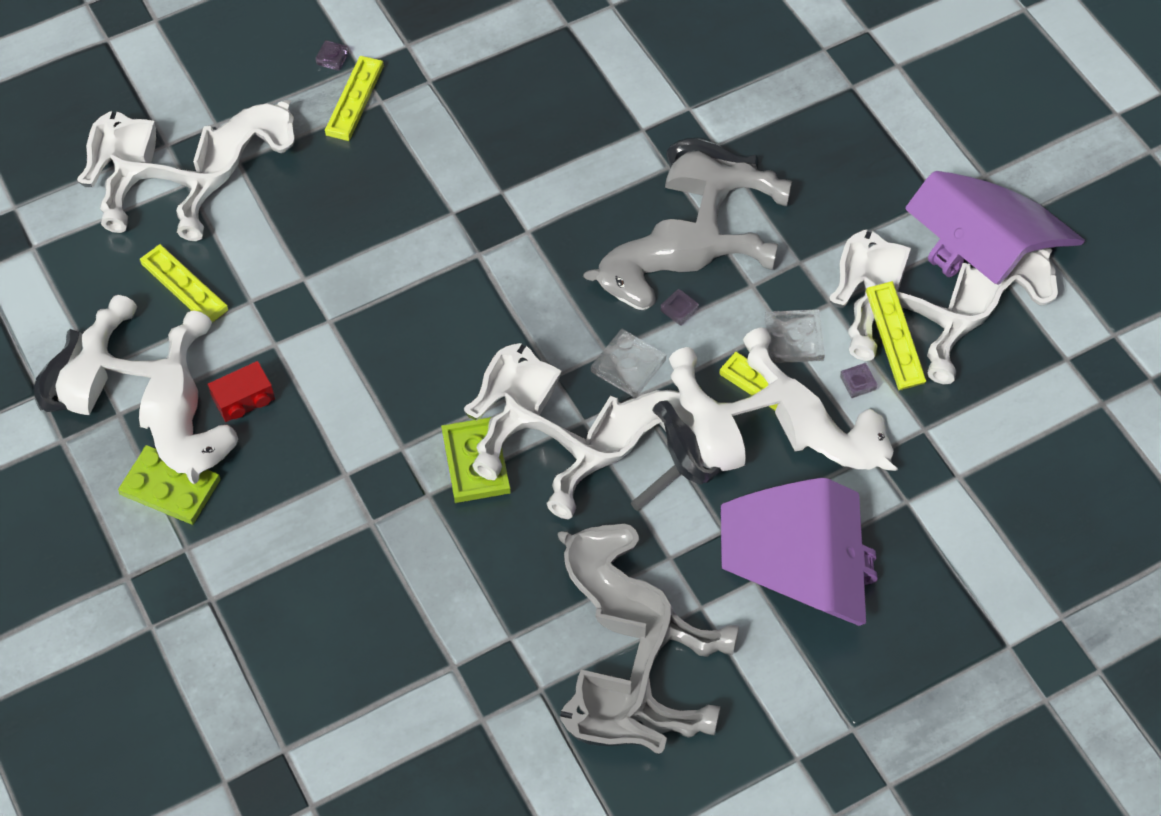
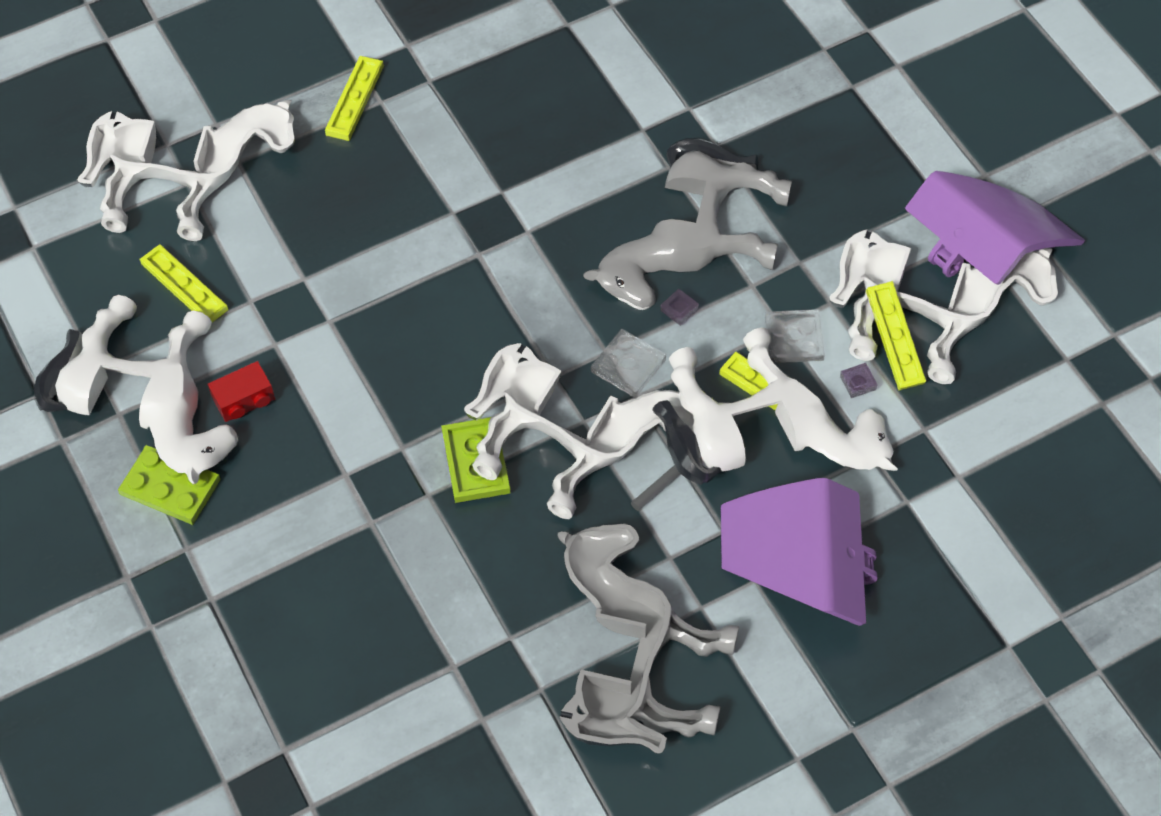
(332, 55): clear purple plate -> none

